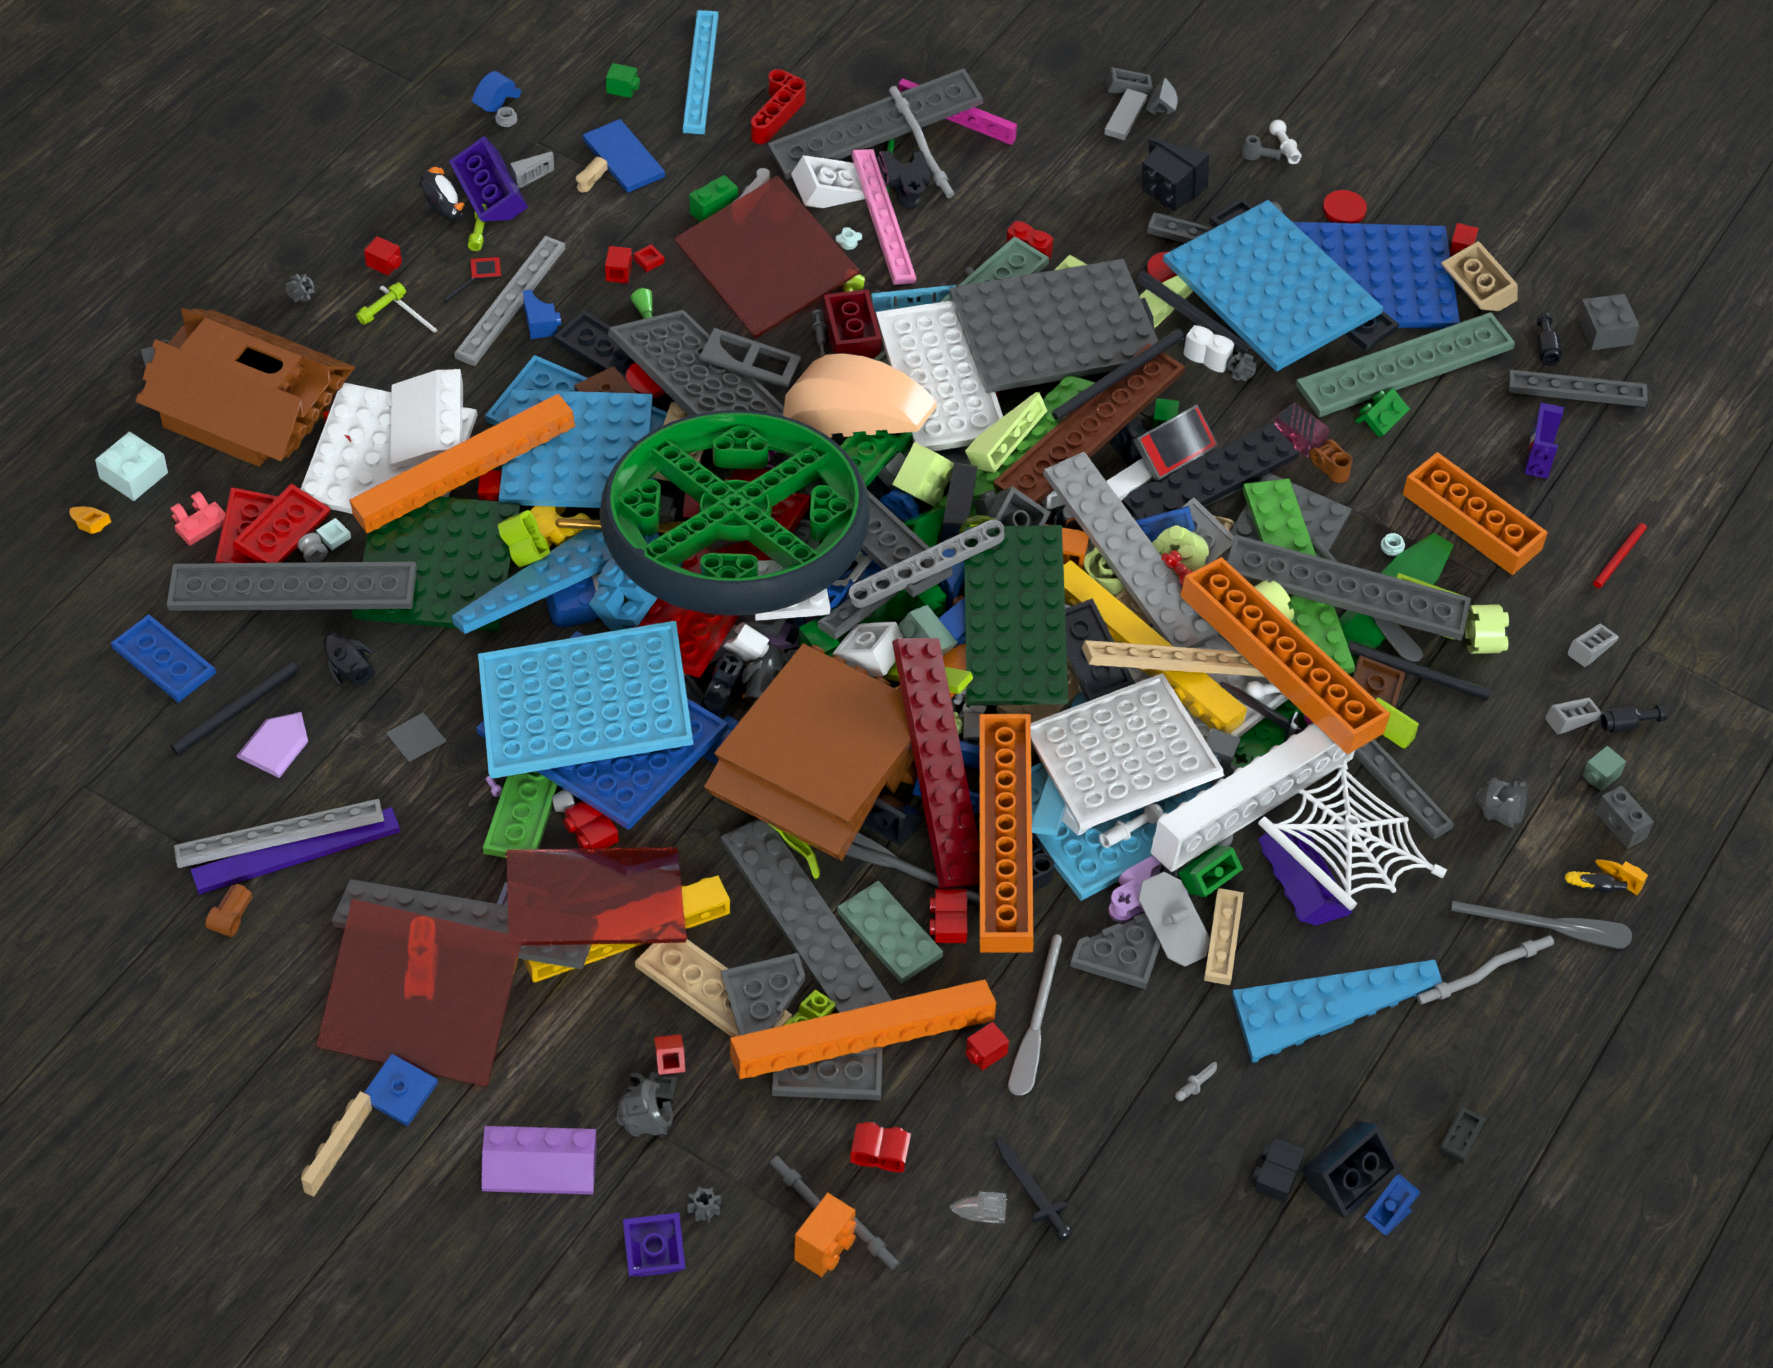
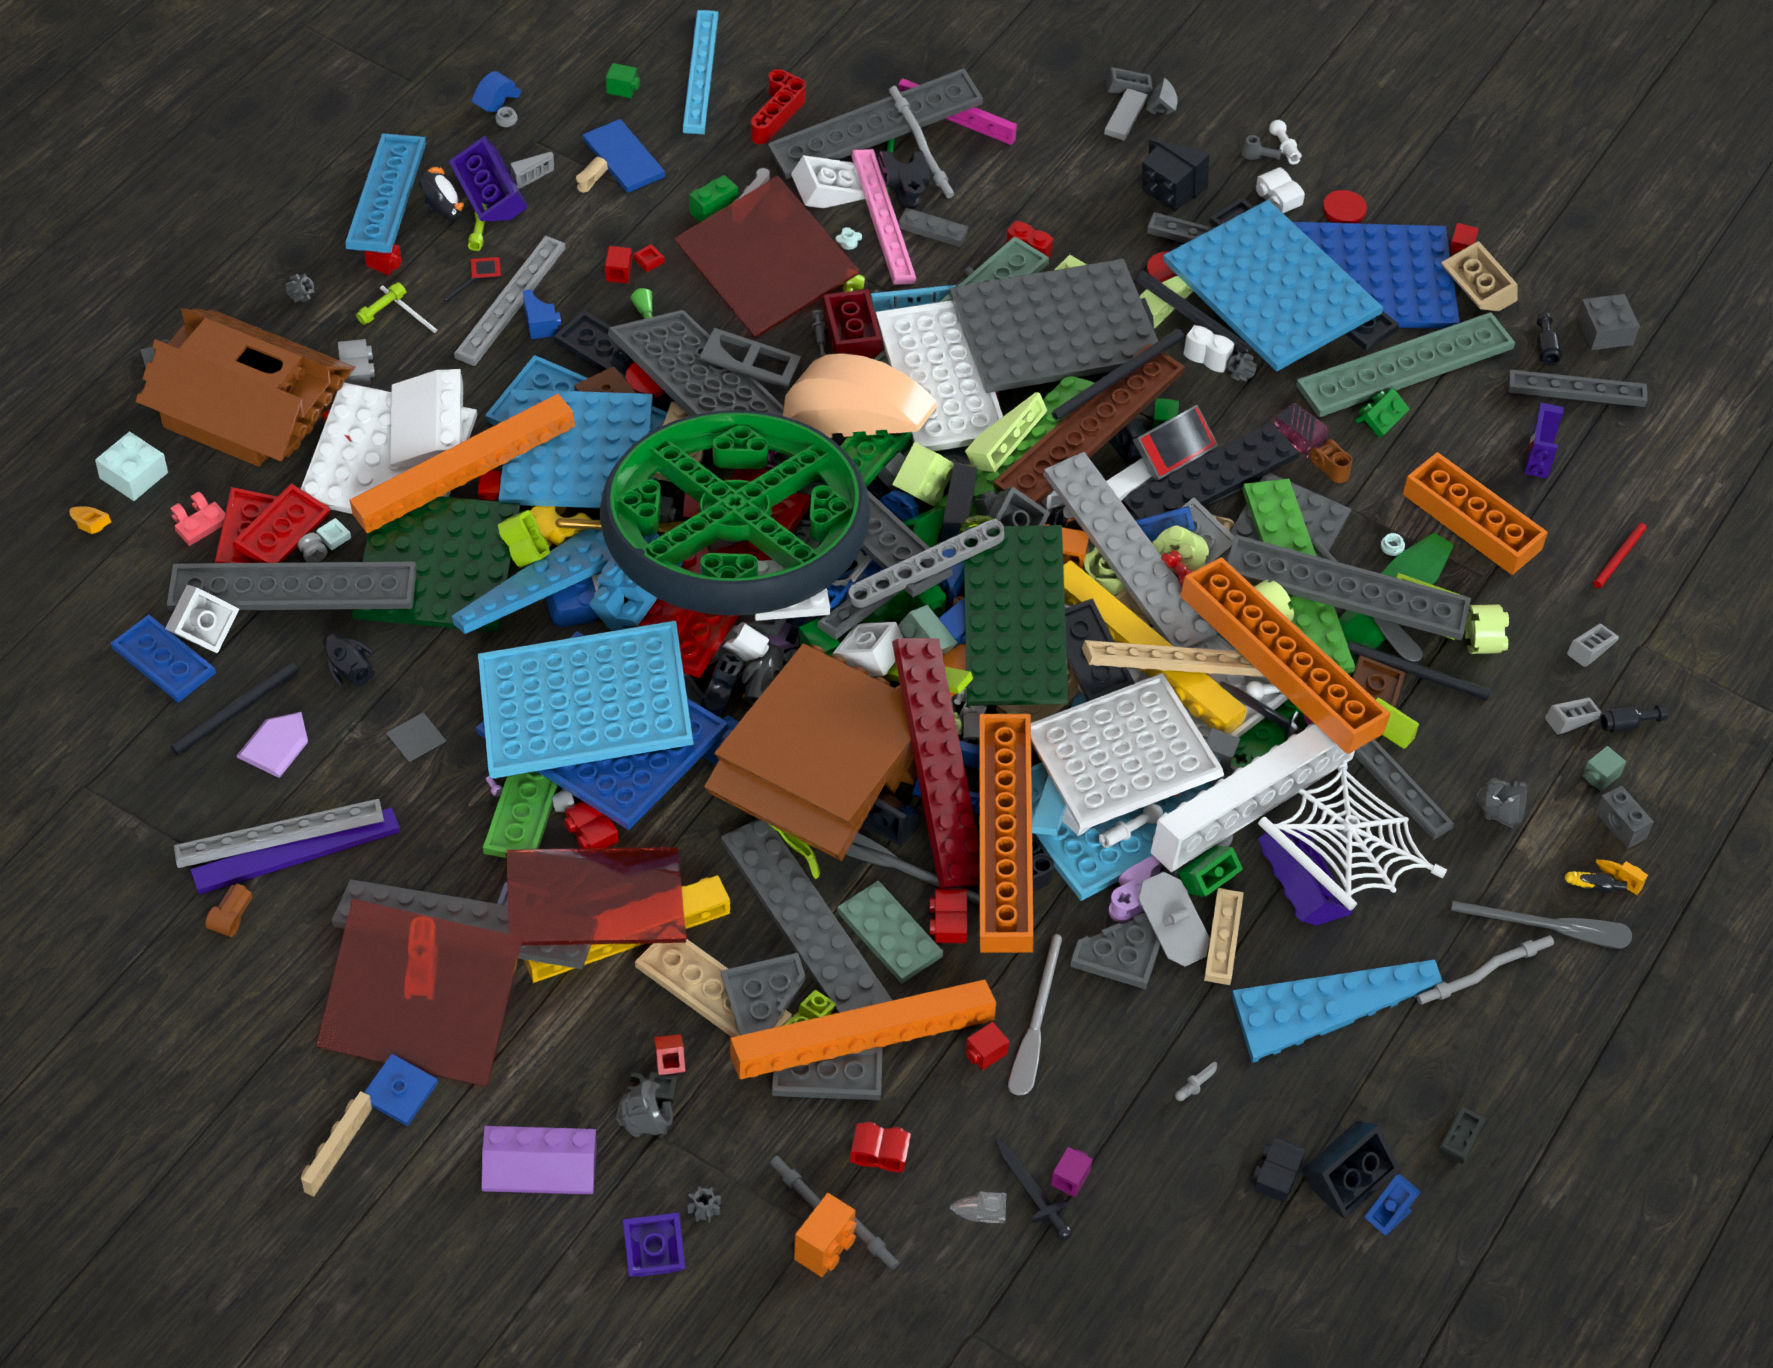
(202, 618): none -> white slope
(357, 354): none -> light grey brick
(386, 193): none -> dark azure plate
(933, 227): none -> dark grey plate
(1071, 1171): none -> magenta brick
(1279, 188): none -> white brick

